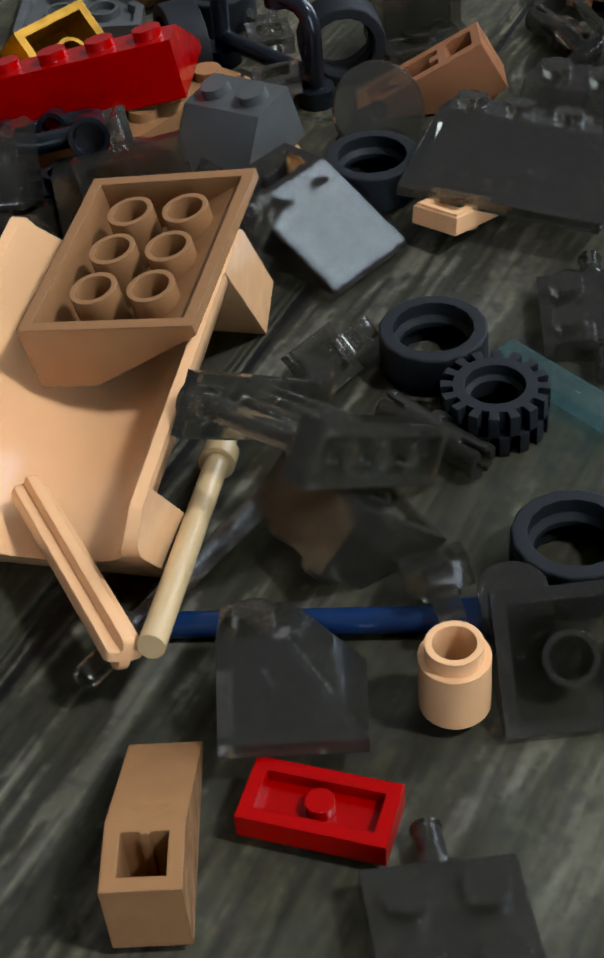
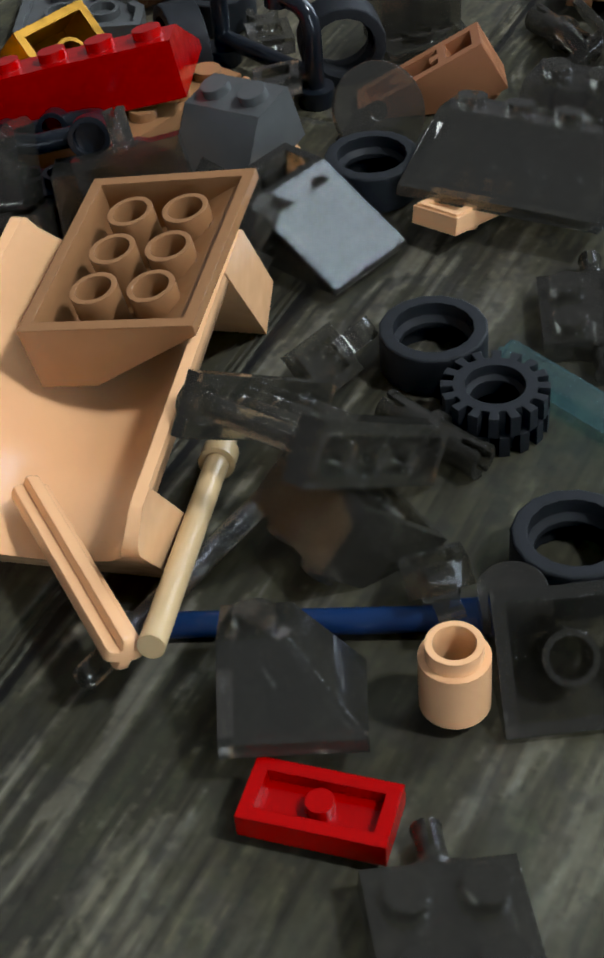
(153, 847): medium nougat slope -> none

